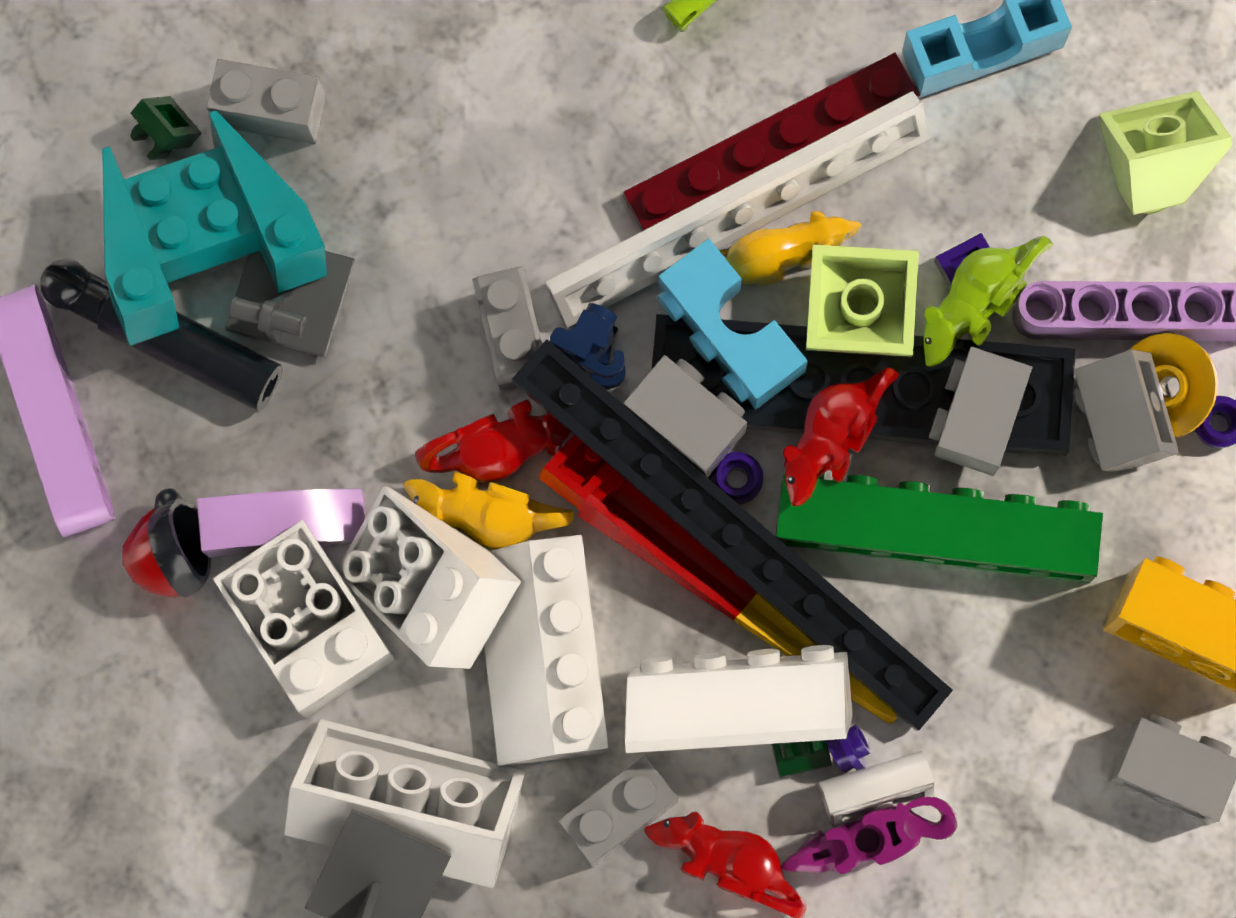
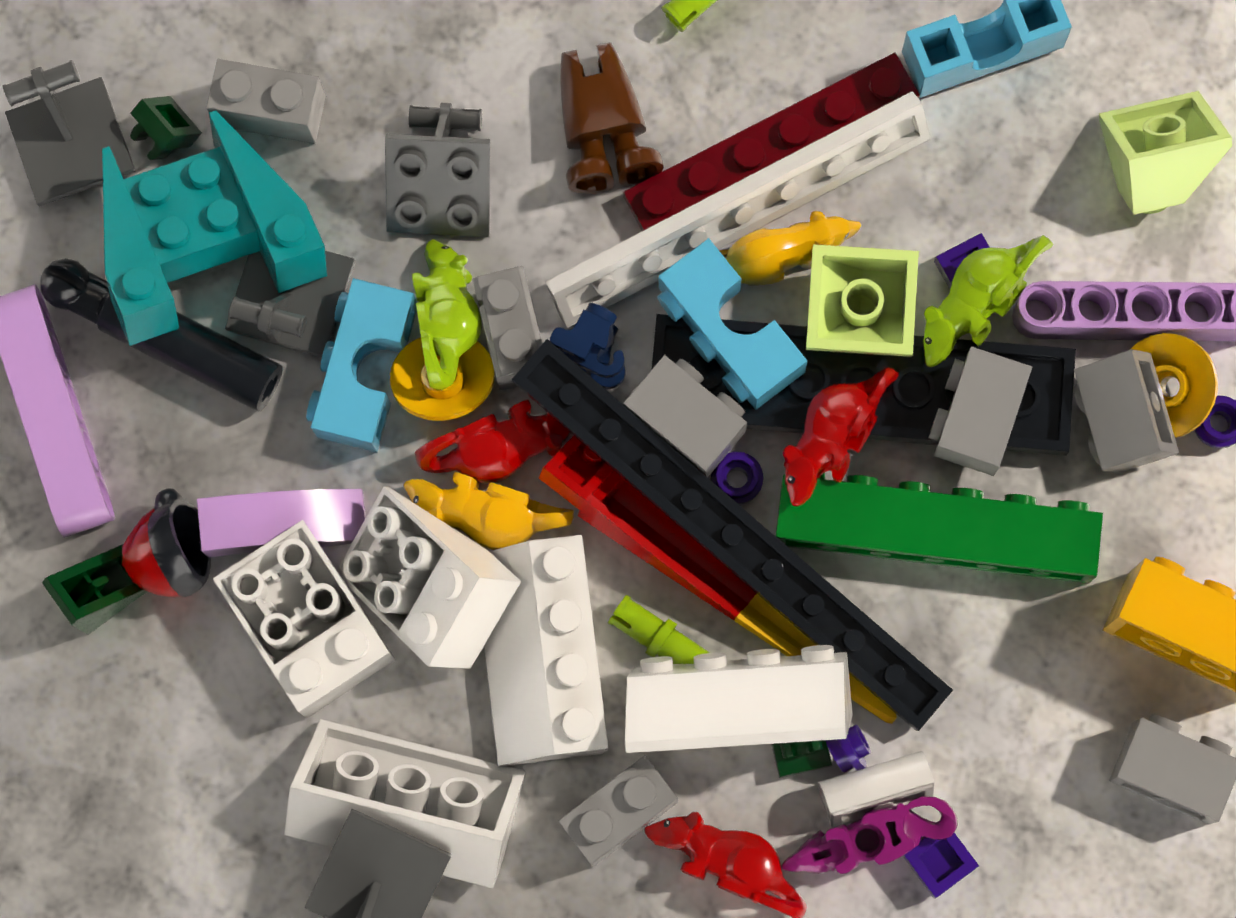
(64, 132): none -> dark grey plate
(93, 590): none -> dark green slope
(370, 321): none -> medium azure arch
(438, 180): none -> dark grey plate
(445, 313): none -> lime animal
(469, 390): none -> yellow dish
(600, 107): none -> reddish brown piece
(653, 633): none -> lime pin
(940, 863): none -> dark purple plate

